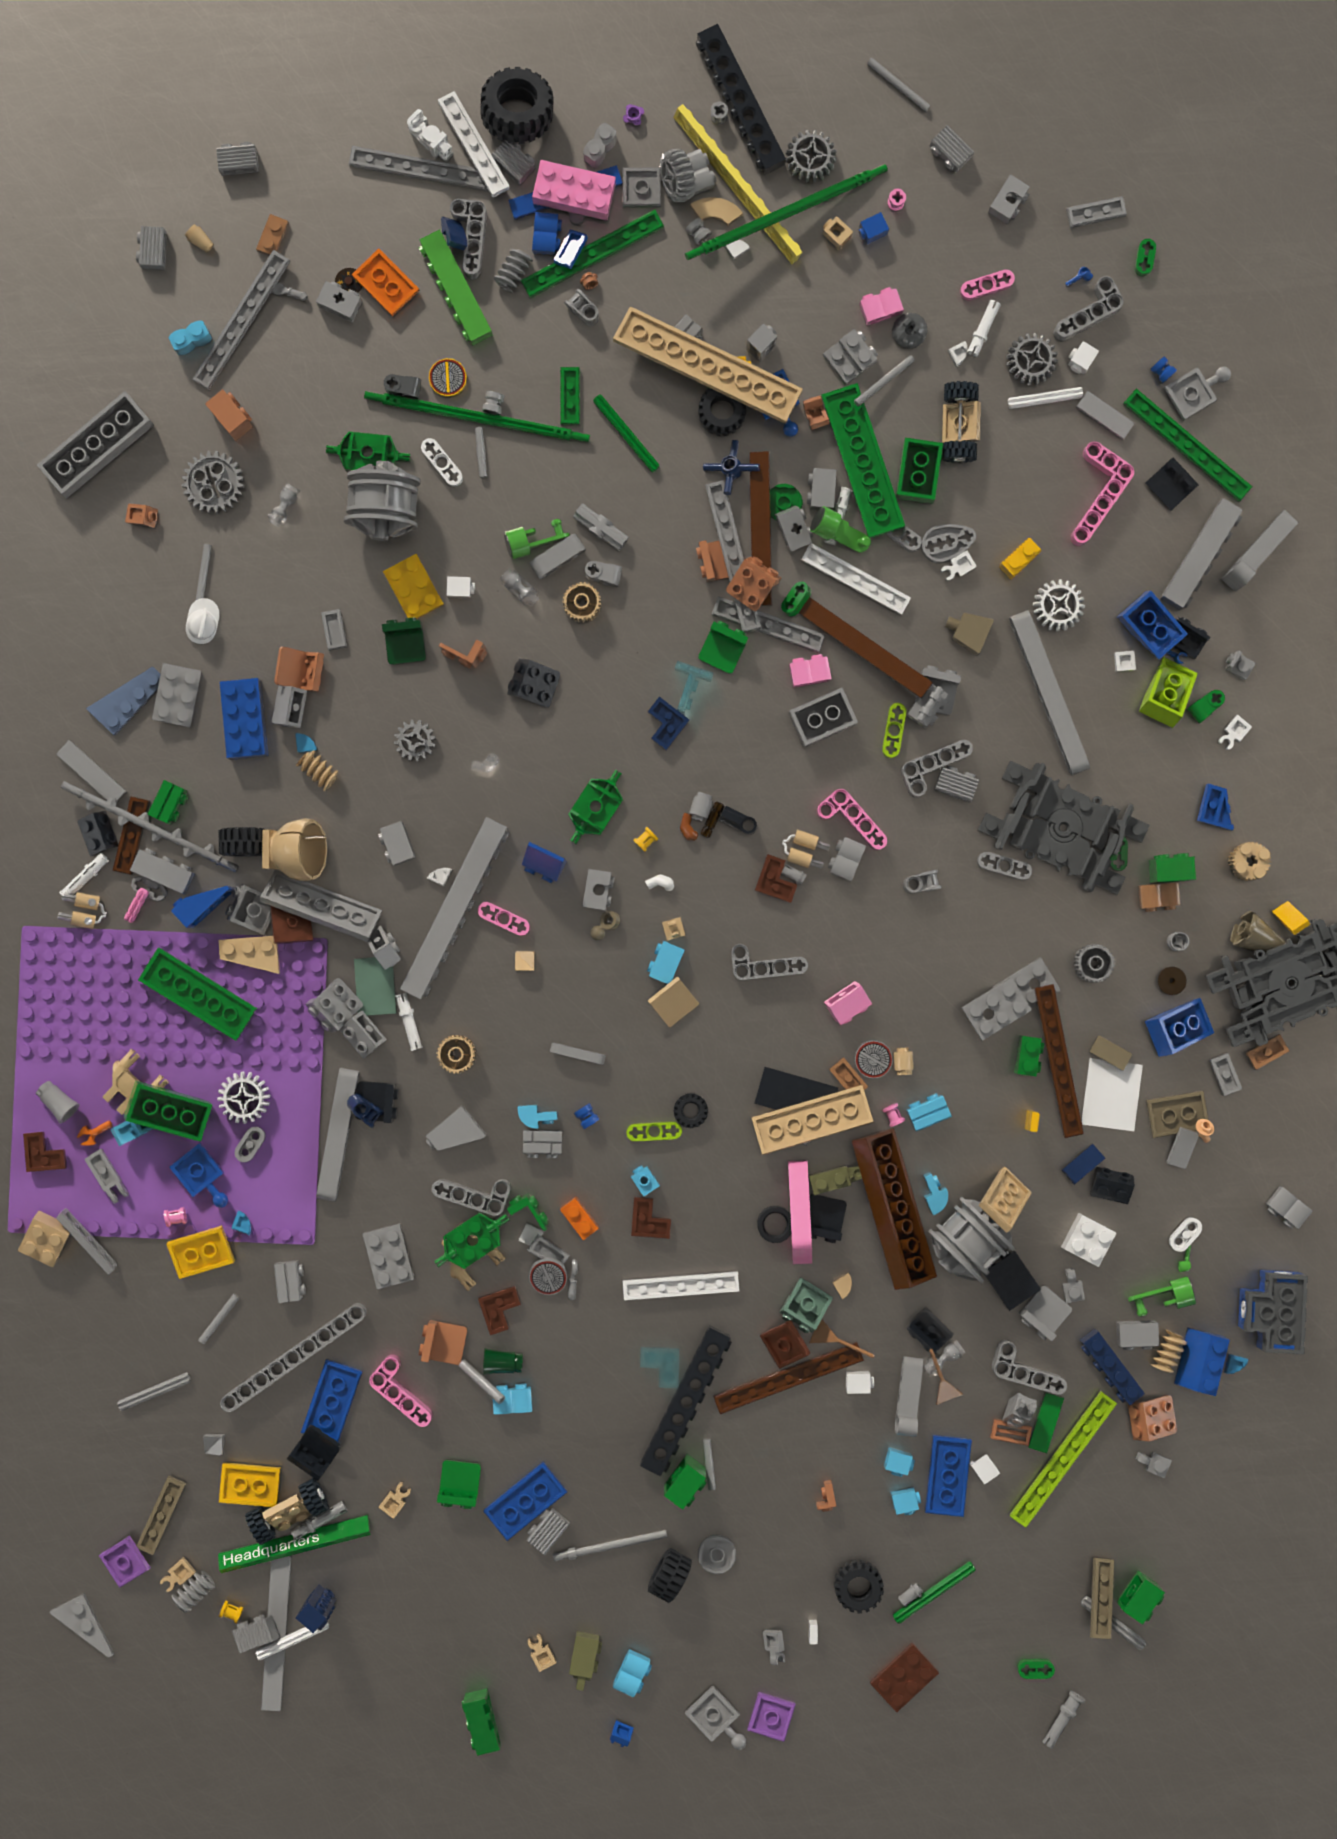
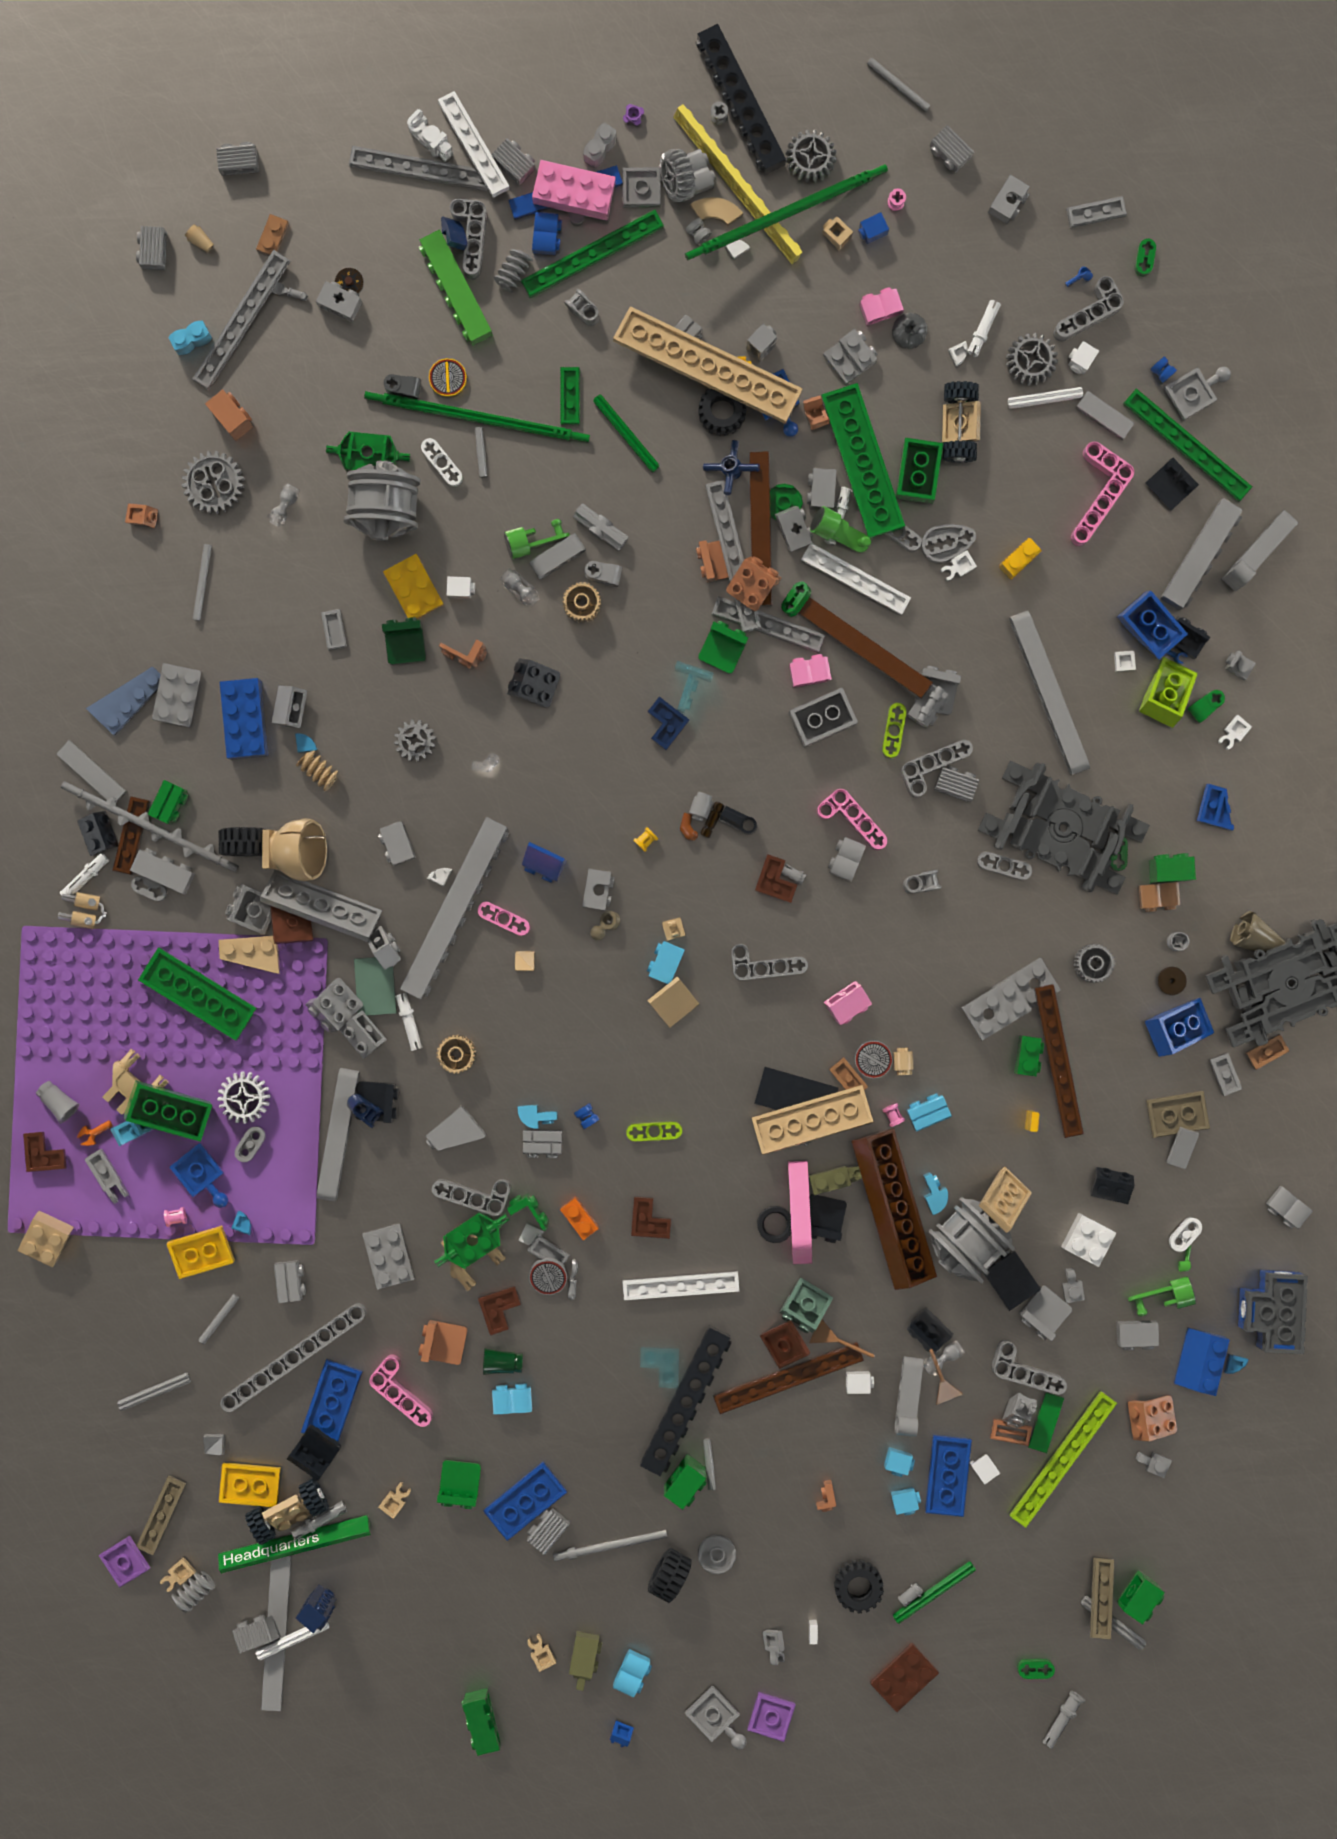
(81, 1619): light grey wing -> none
(87, 1241): light grey tile -> none
(95, 444): light grey brick -> none
(136, 905): bright pink axle -> none
(197, 907): blue slope -> none
(202, 621): white piece -> none
(231, 1612): yellow bush -> none
(299, 669): nougat bracket -> none
(385, 282): orange plate -> none
(482, 1381): light grey piece -> none
(493, 403): light grey wheel -> none
(516, 85): black tyre -> none
(570, 249): tile -> none
(577, 1053): light grey beam -> none
(589, 280): nougat plate -> none
(595, 822): green plate -> none
(644, 1180): medium azure brick -> none
(662, 881): white arm -> none
(702, 1110): black tyre -> none
(806, 840): tan piece -> none
(843, 1285): tan tile -> none
(884, 380): light grey bar -> none
(970, 631): dark tan torso -> none
(1001, 285): bright pink beam -> none
(1048, 618): white gear -> none
(1083, 1164): dark blue slope -> none
(1110, 1053): dark tan tile -> none
(1110, 1364): dark blue brick -> none
(1111, 1095): white sticker -> none
(1169, 1352): tan piece -> none
(1205, 1129): light nougat plate -> none
(1259, 856): tan brick -> none
(1291, 918): yellow tile -> none

